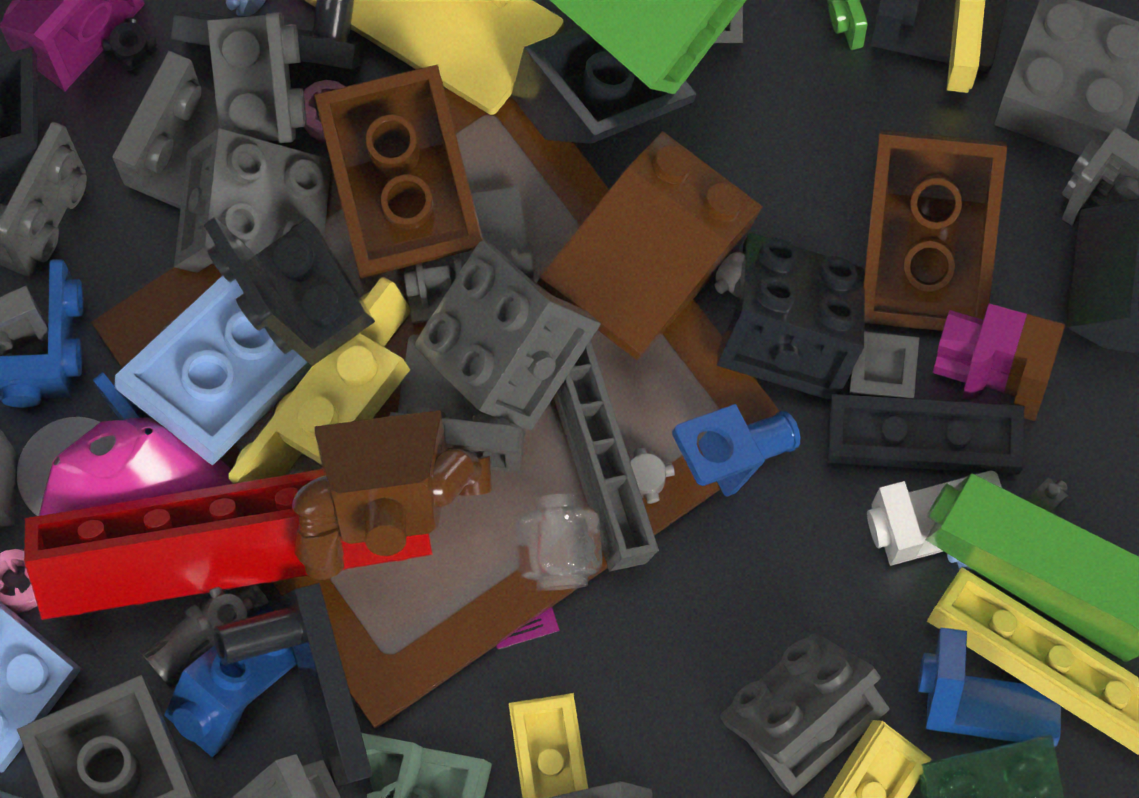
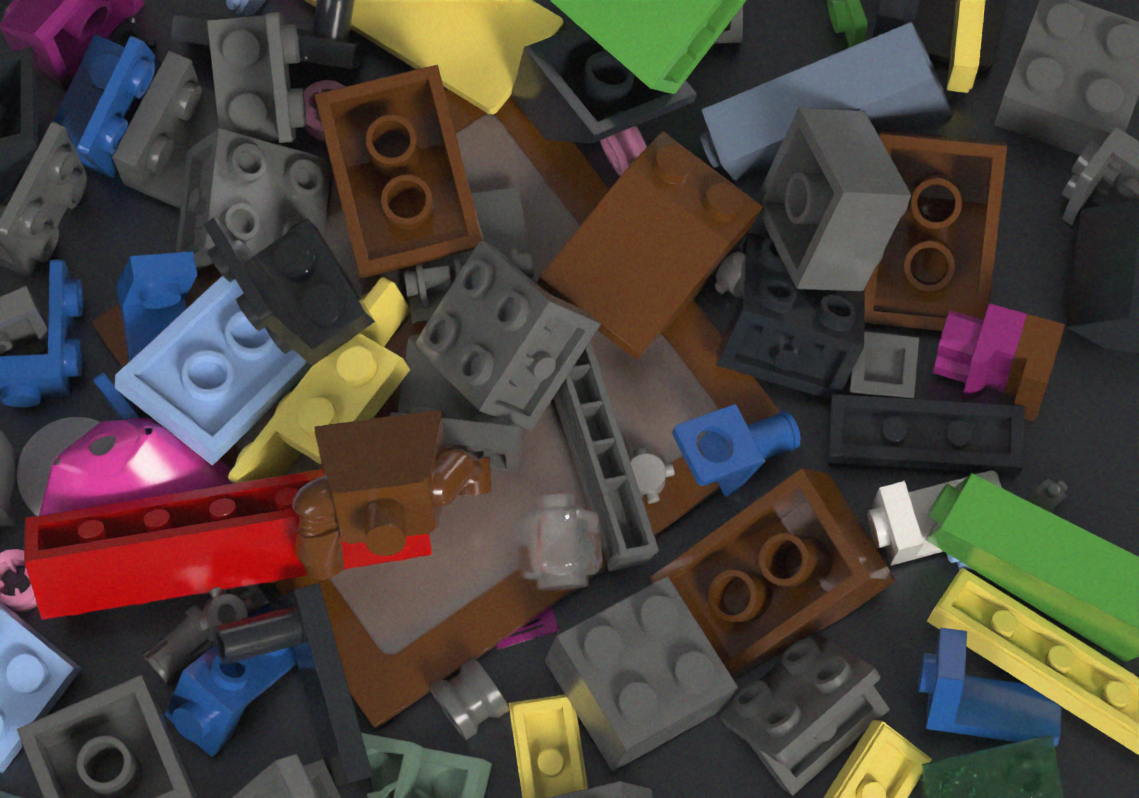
(106, 99): none -> blue bracket
(153, 295): none -> blue bracket
(469, 698): none -> dark grey wheel
(623, 148): none -> bright pink bush
(640, 673): none -> dark grey brick
(778, 571): none -> reddish brown slope
(832, 199): none -> dark grey brick
(883, 76): none -> sand blue slope

